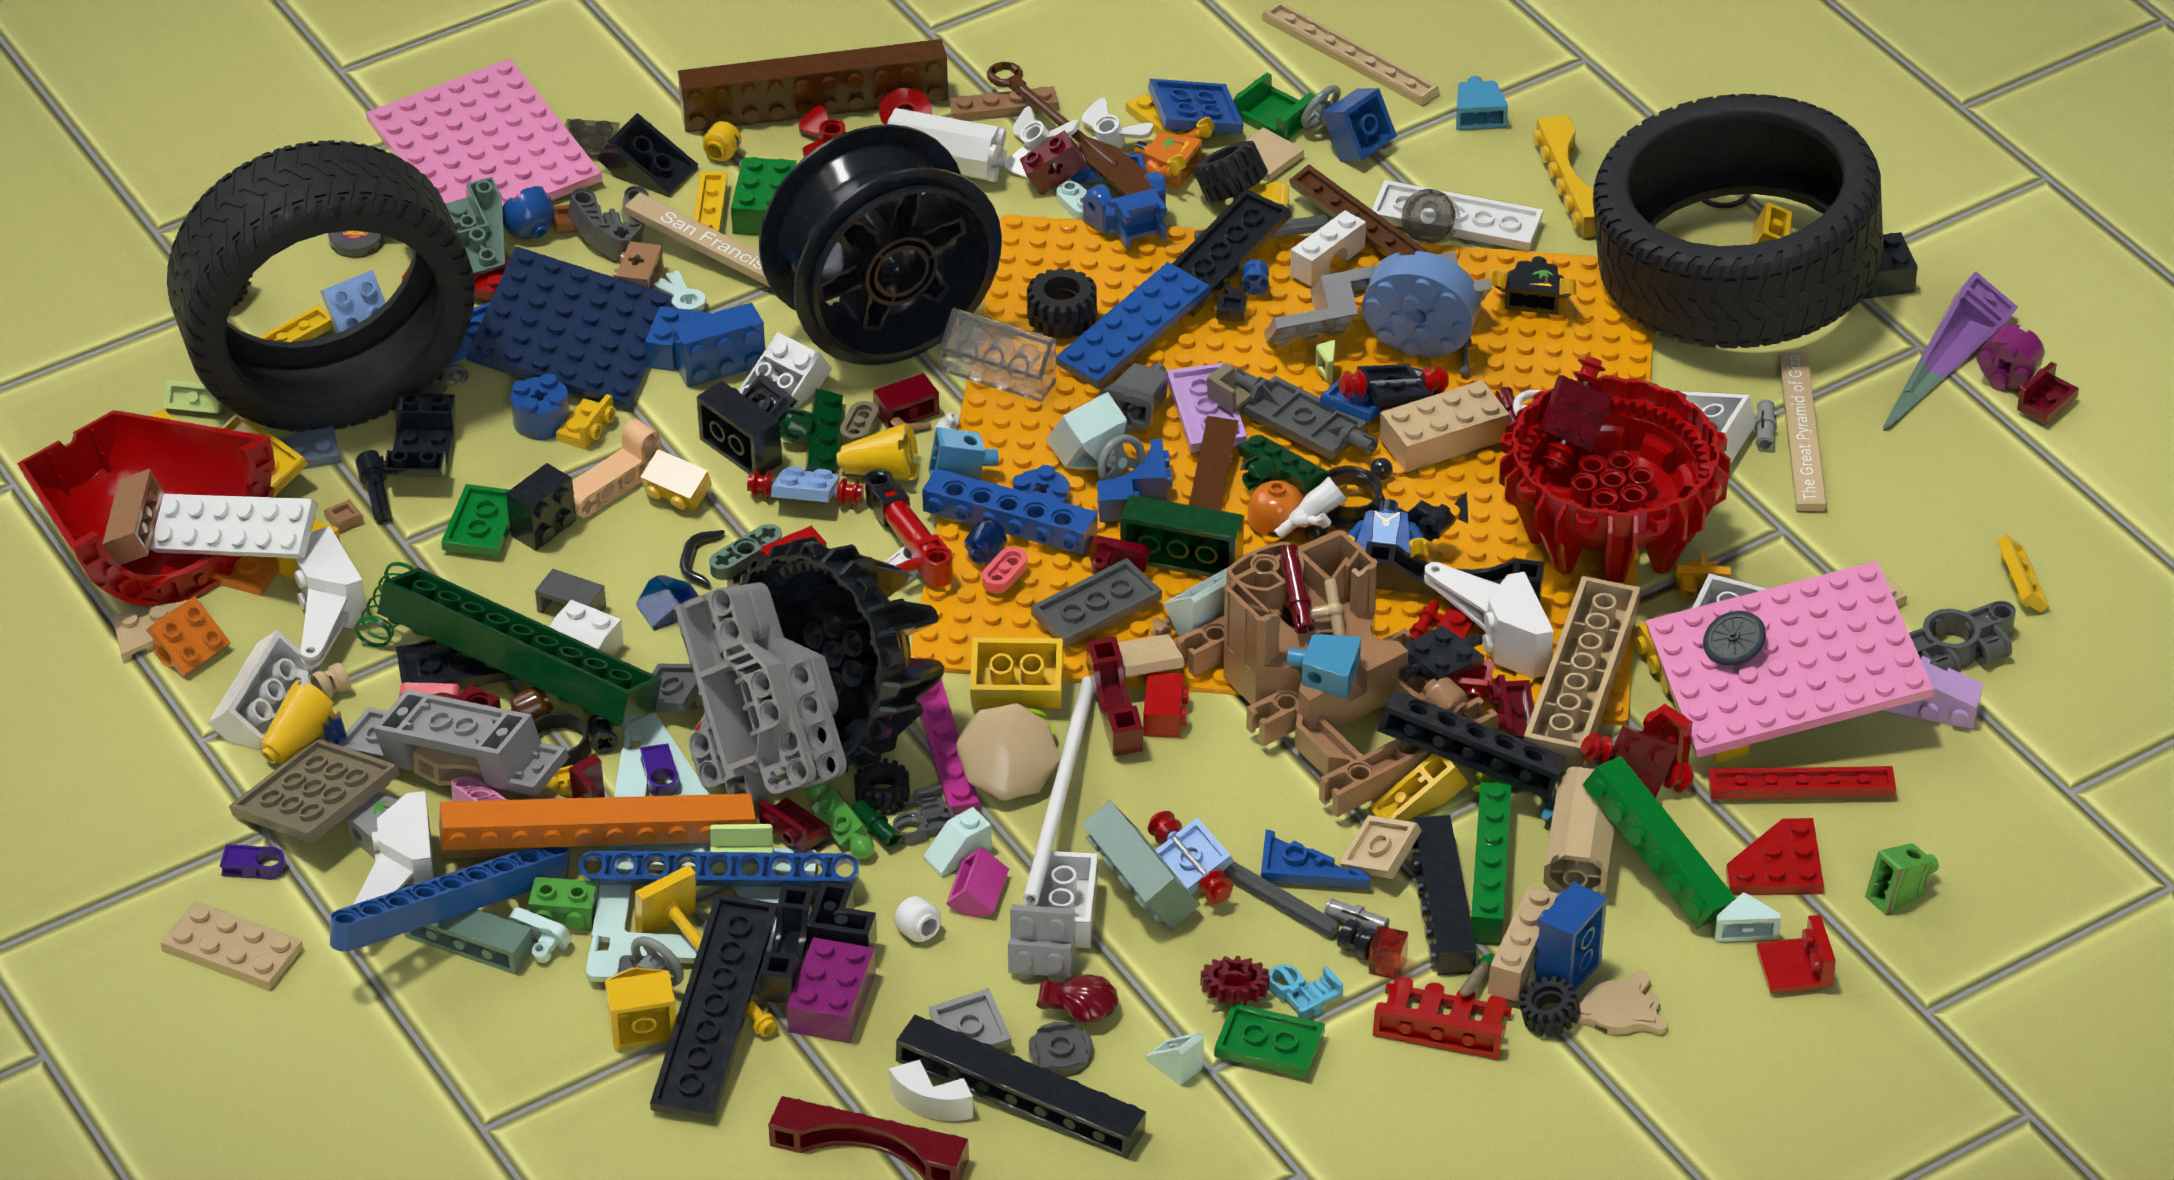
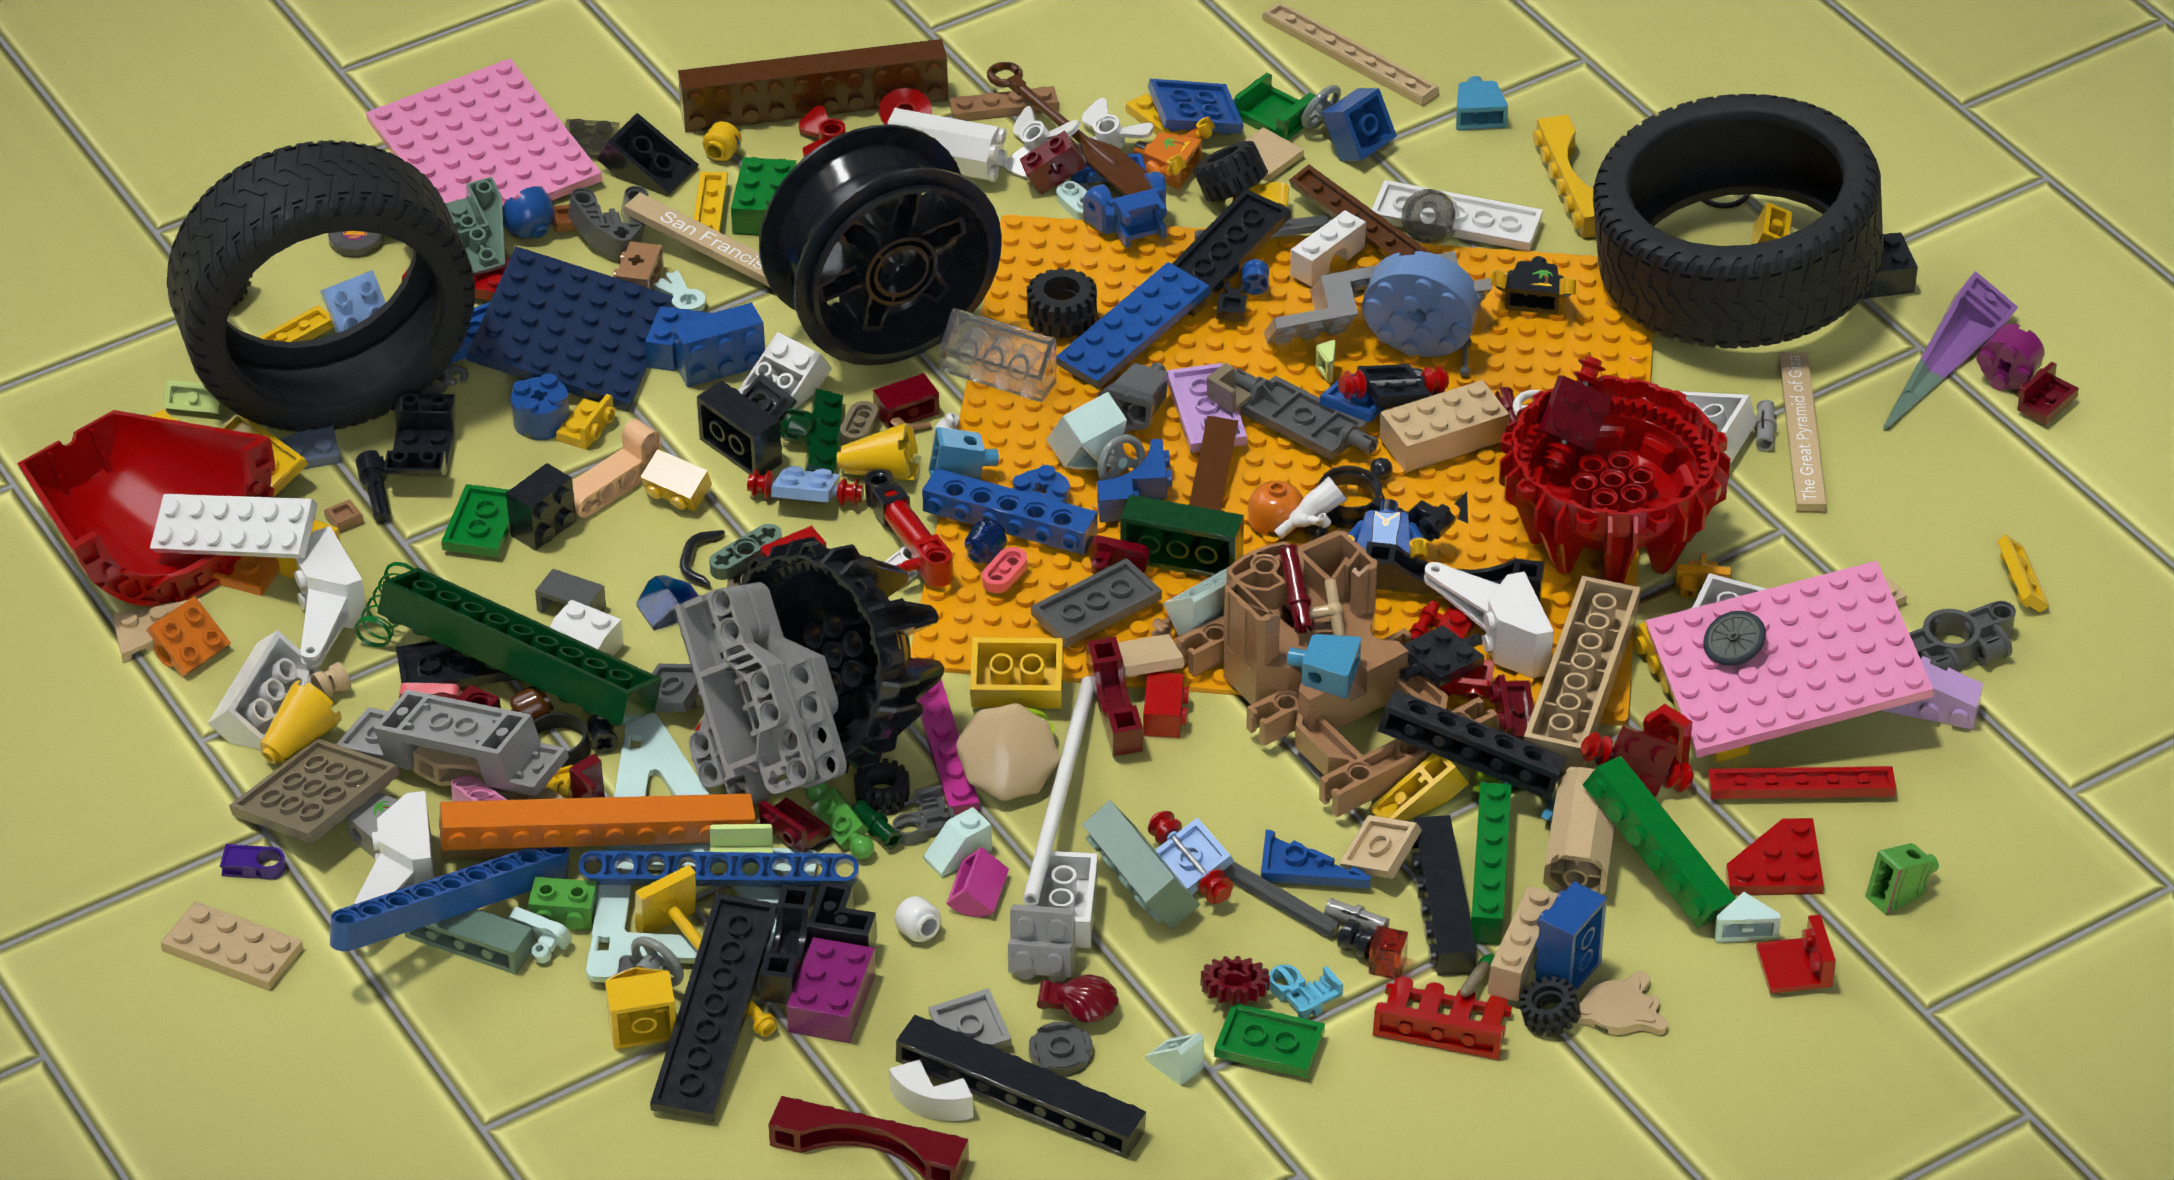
(133, 517): medium nougat brick -> none
(334, 730): clear blue plate -> none
(658, 765): dark purple piece -> none
(1273, 462): dark green plate -> none
(1445, 695): medium nougat head -> none

